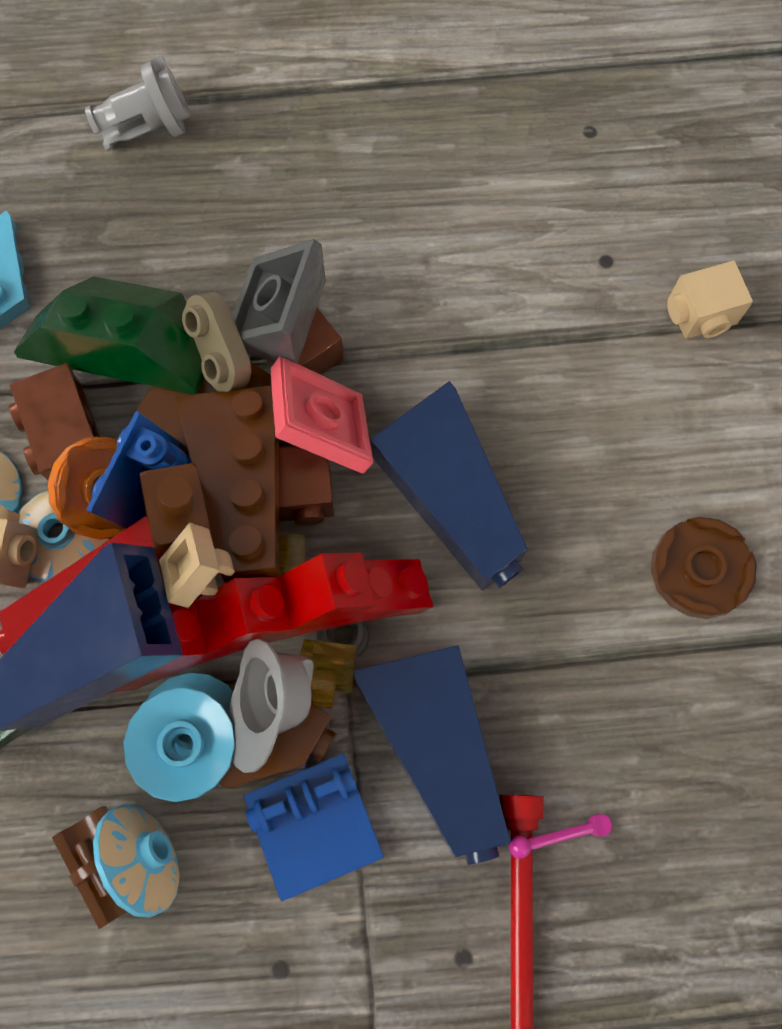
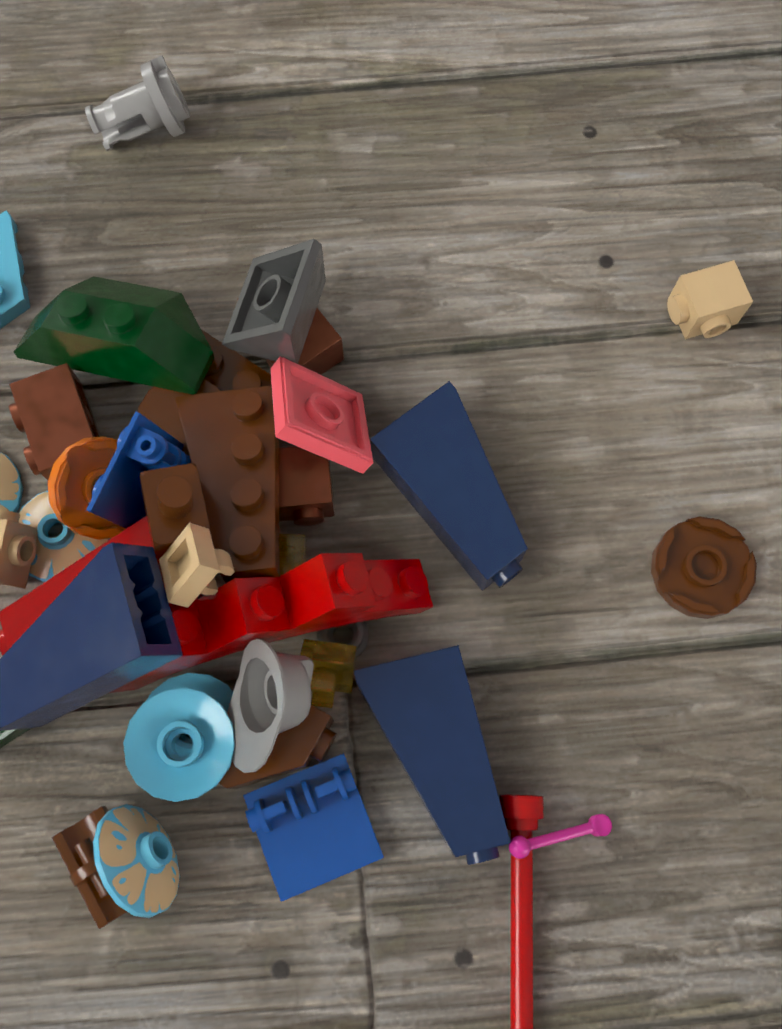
(218, 341): dark tan plate -> none

